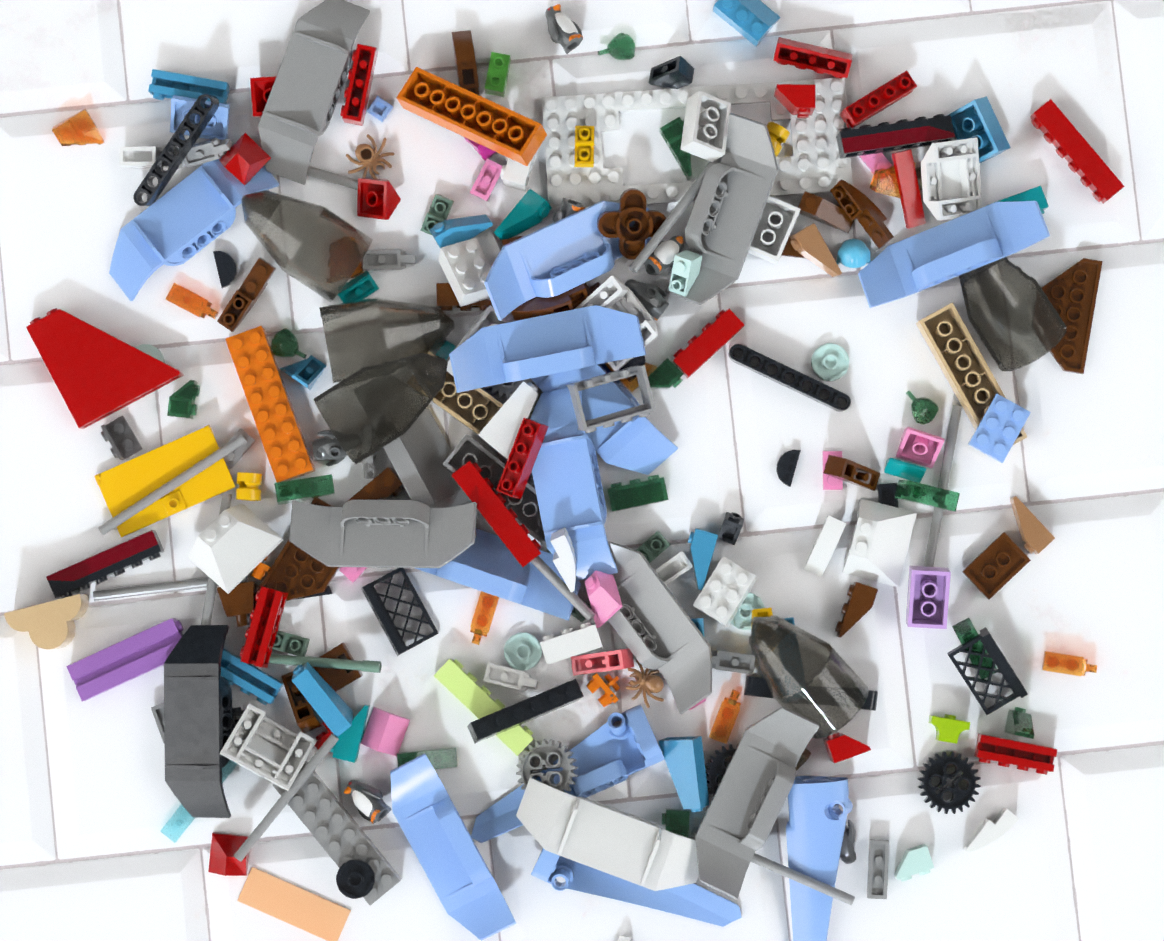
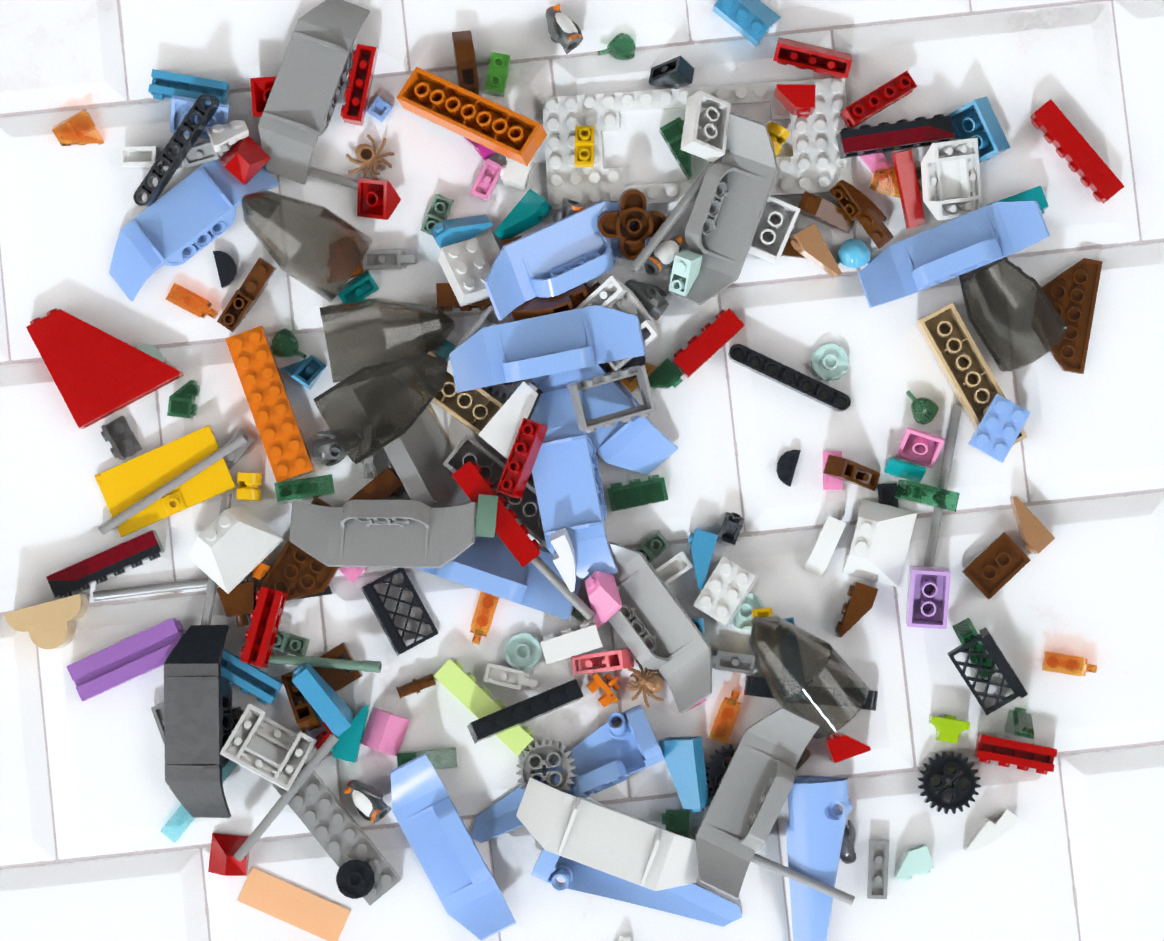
(228, 132): none -> white wing
(416, 685): none -> reddish brown pin
(486, 516): none -> sand green slope

